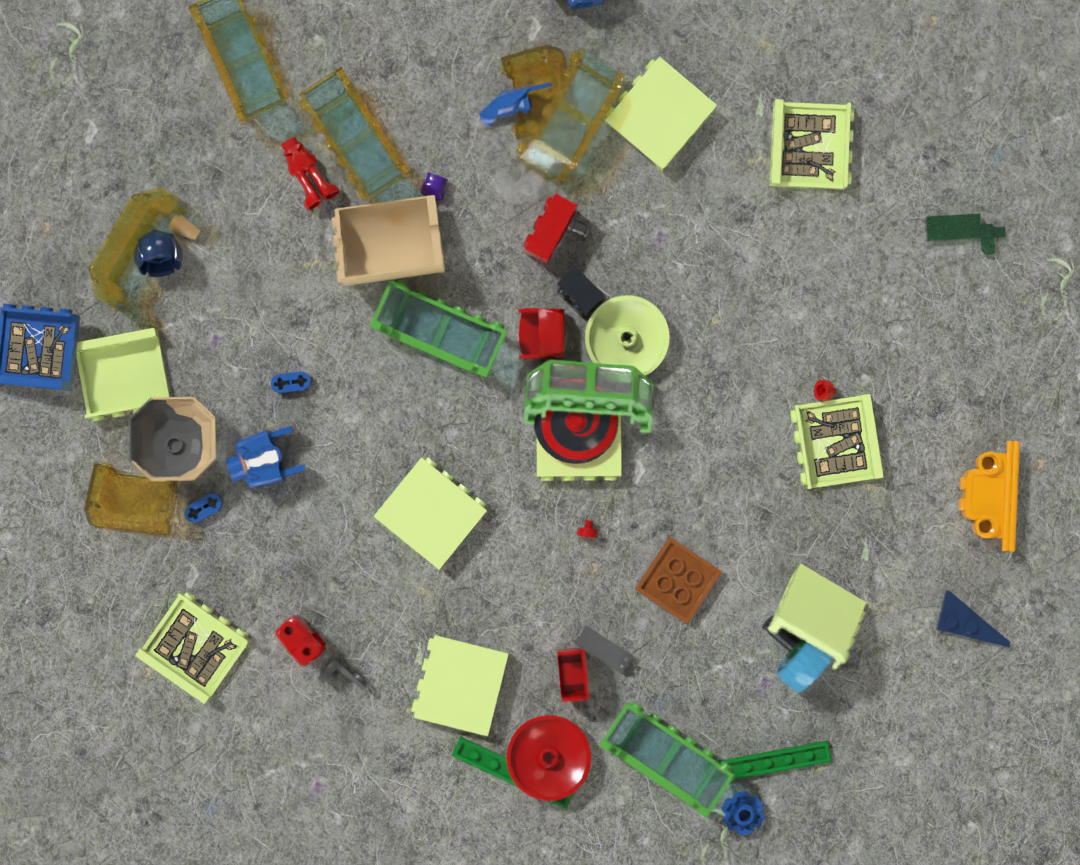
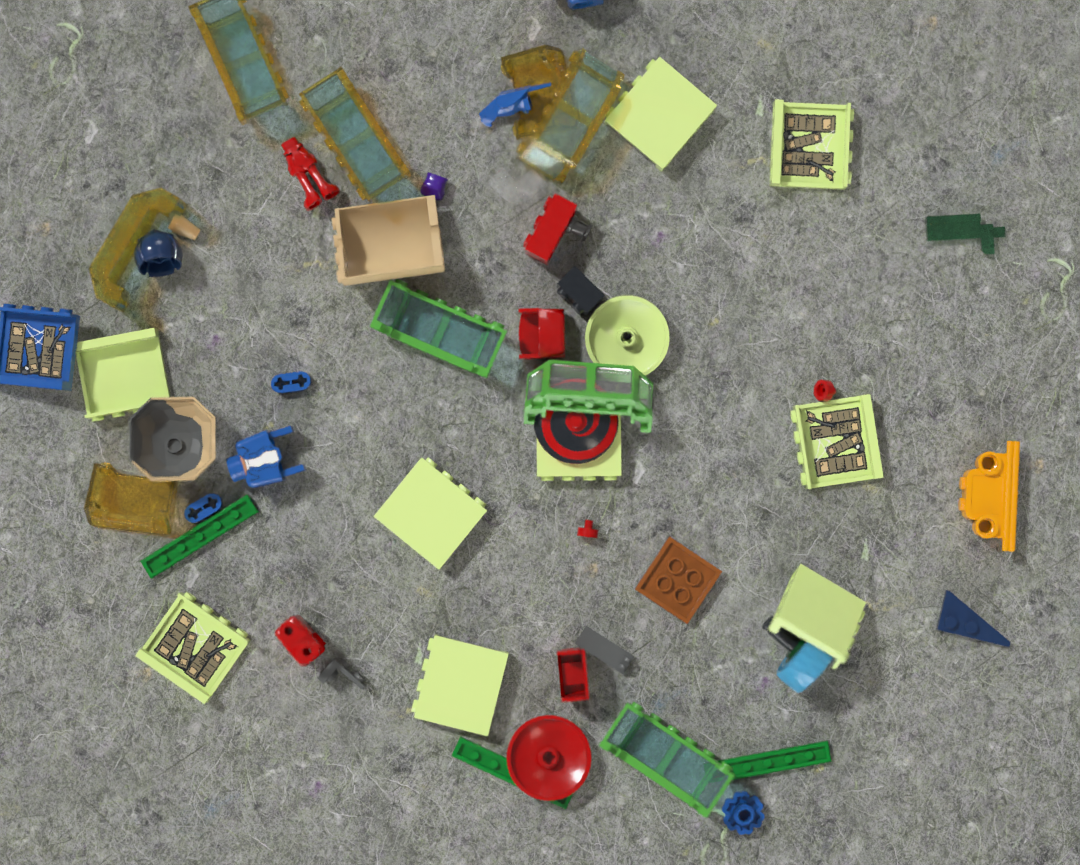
(199, 536): none -> green tile

